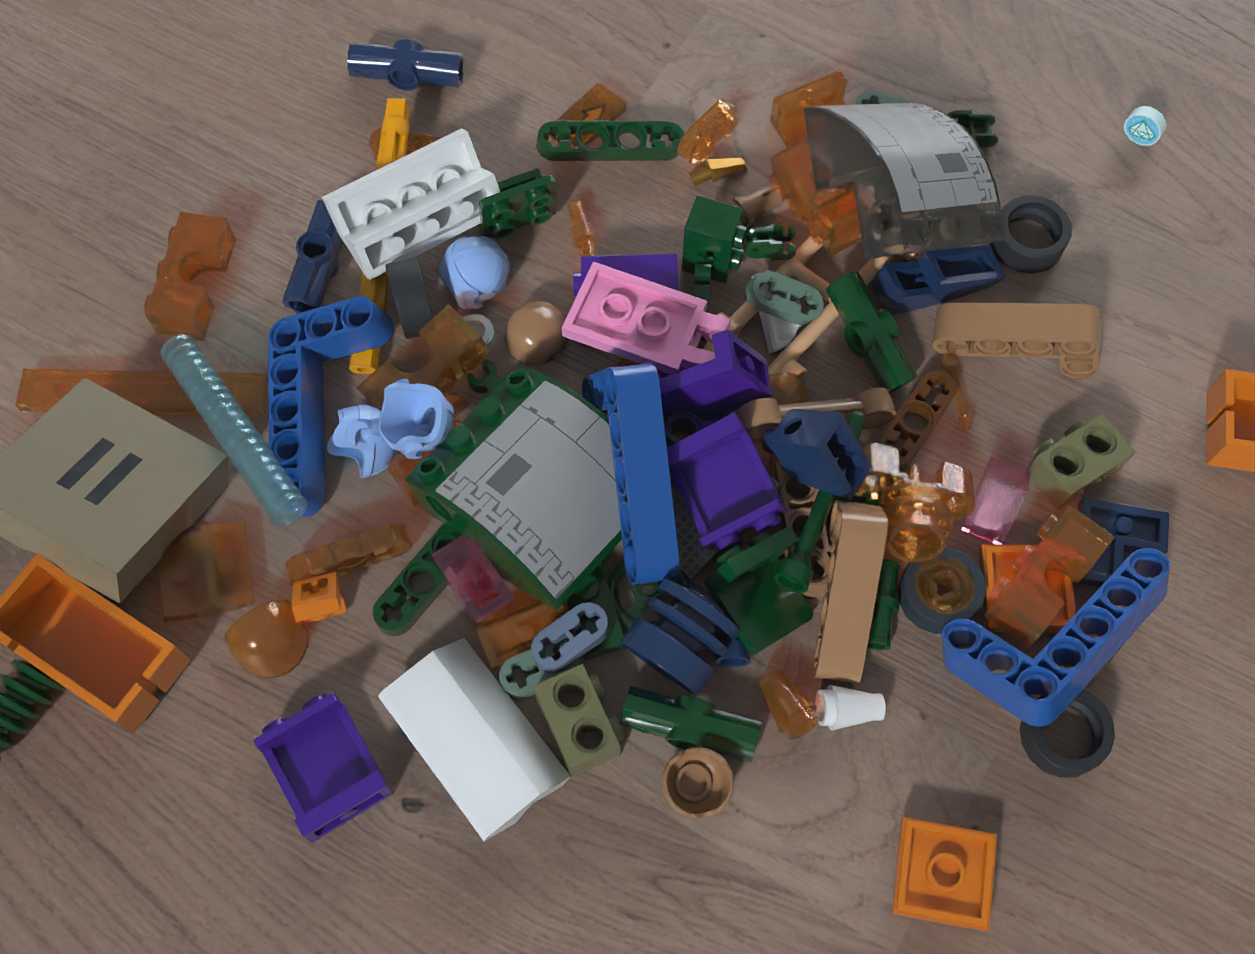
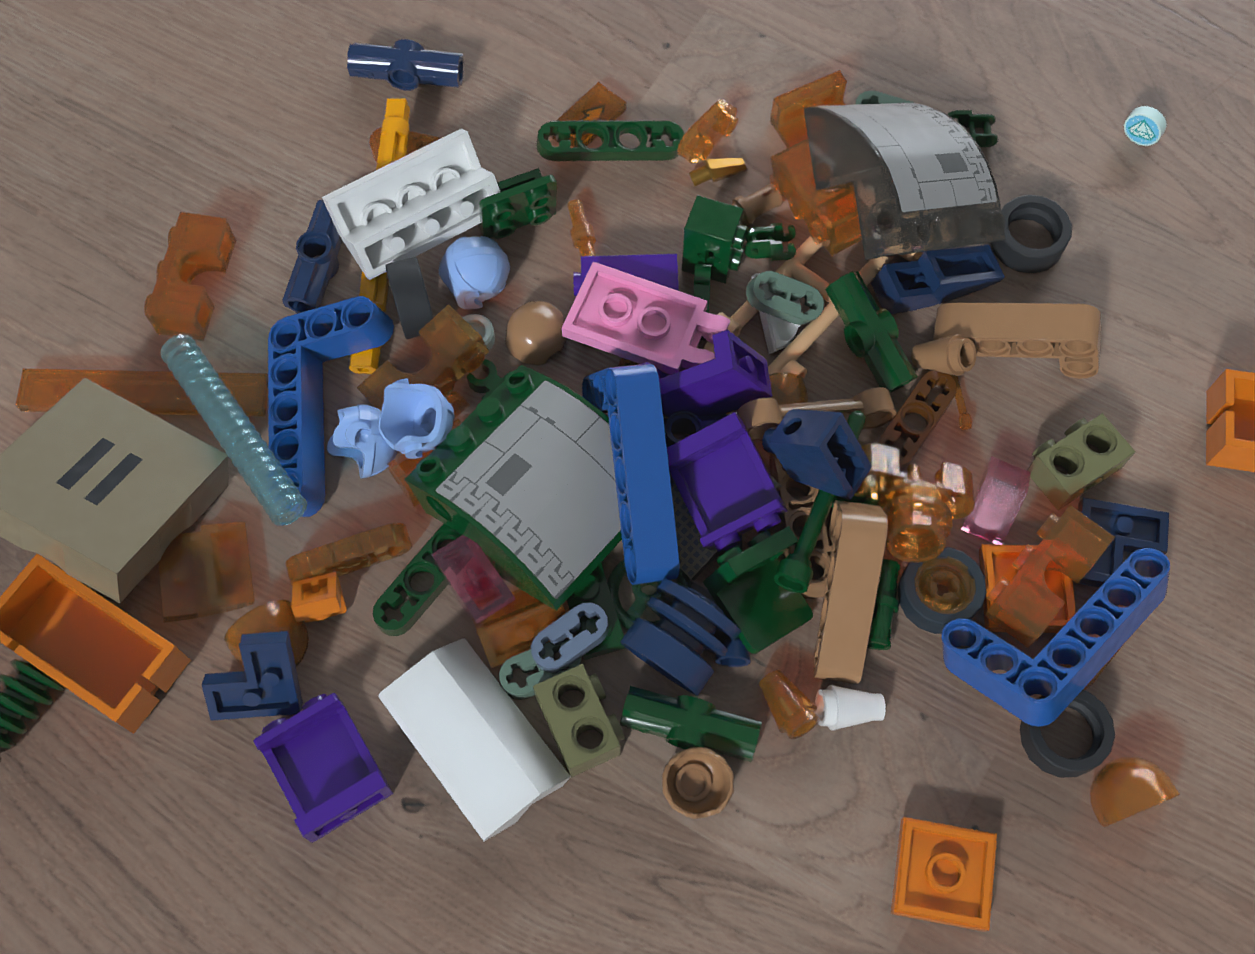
(264, 688): none -> dark blue plate
(946, 355): none -> medium nougat cone
(1127, 788): none -> clear orange helmet

